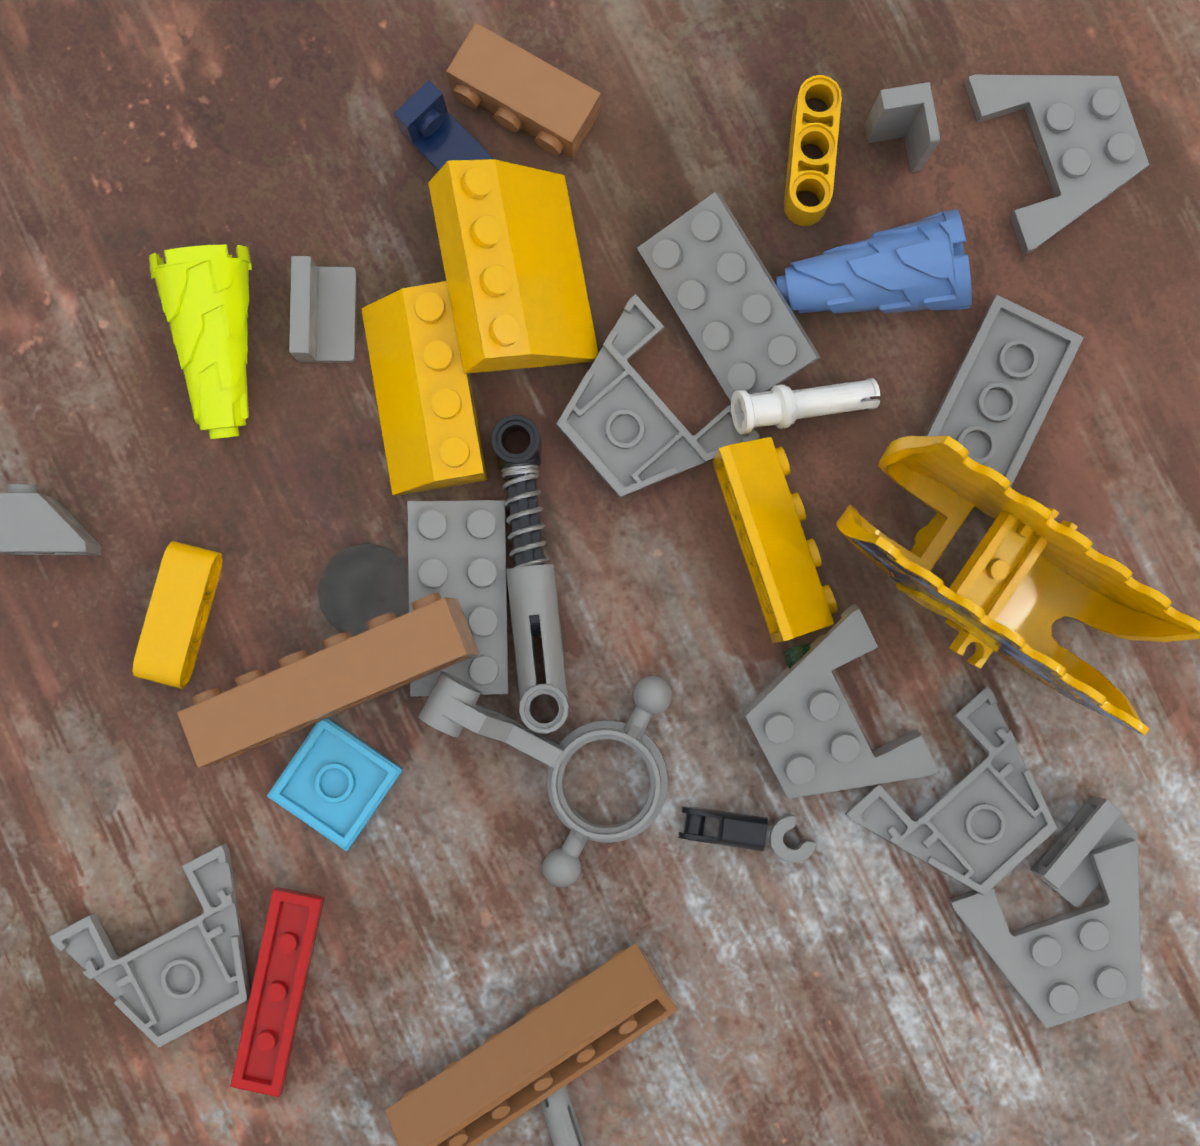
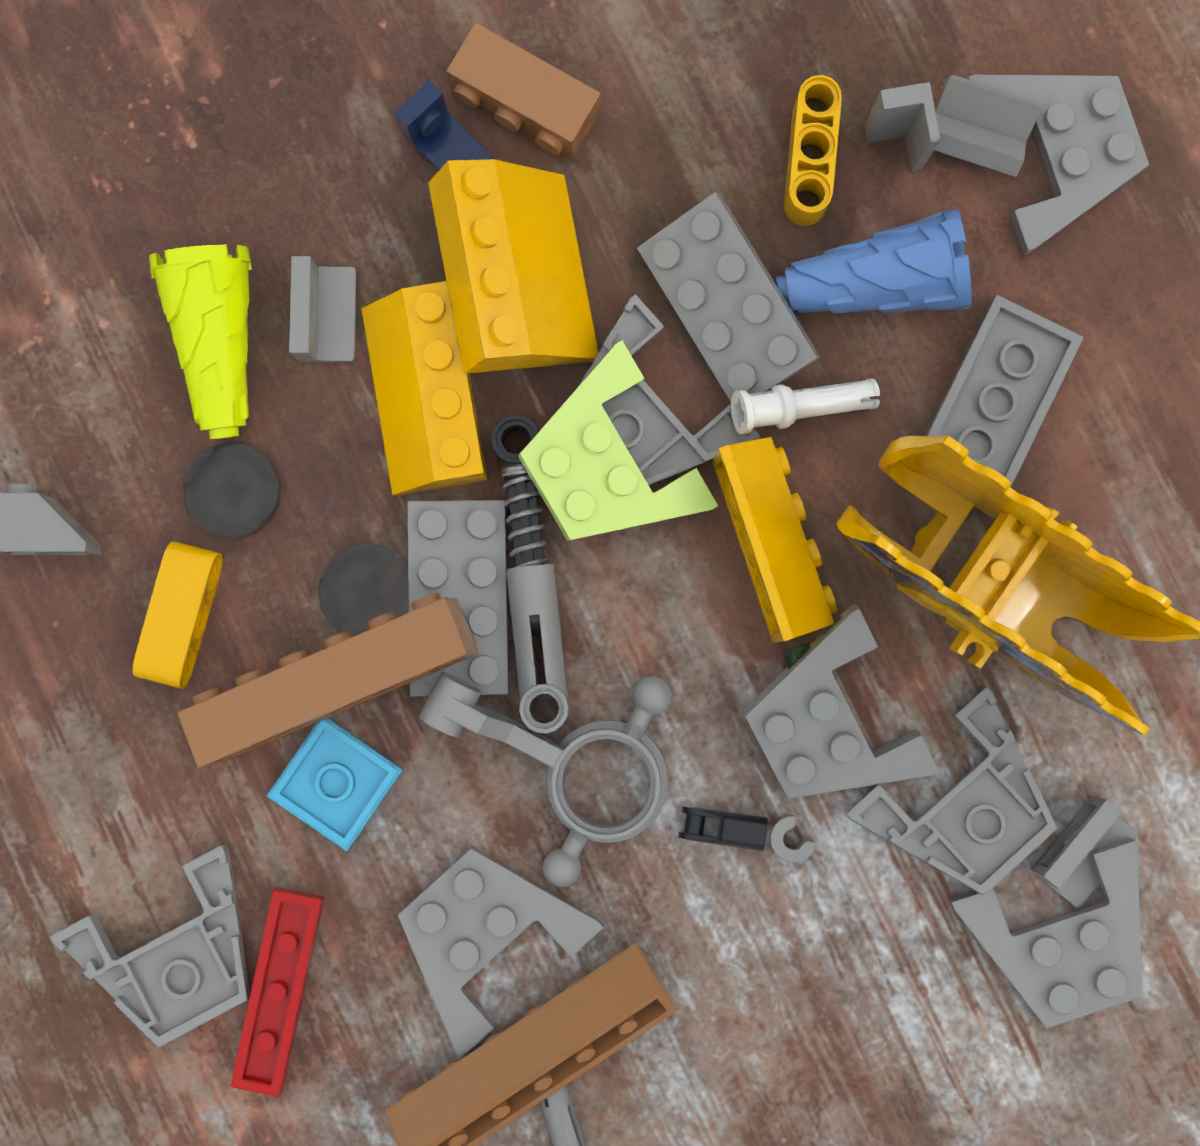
(232, 490): none -> clear smoke tile
(468, 921): none -> light grey wing
(588, 469): none -> yellowish green wing
(984, 124): none -> light grey panel

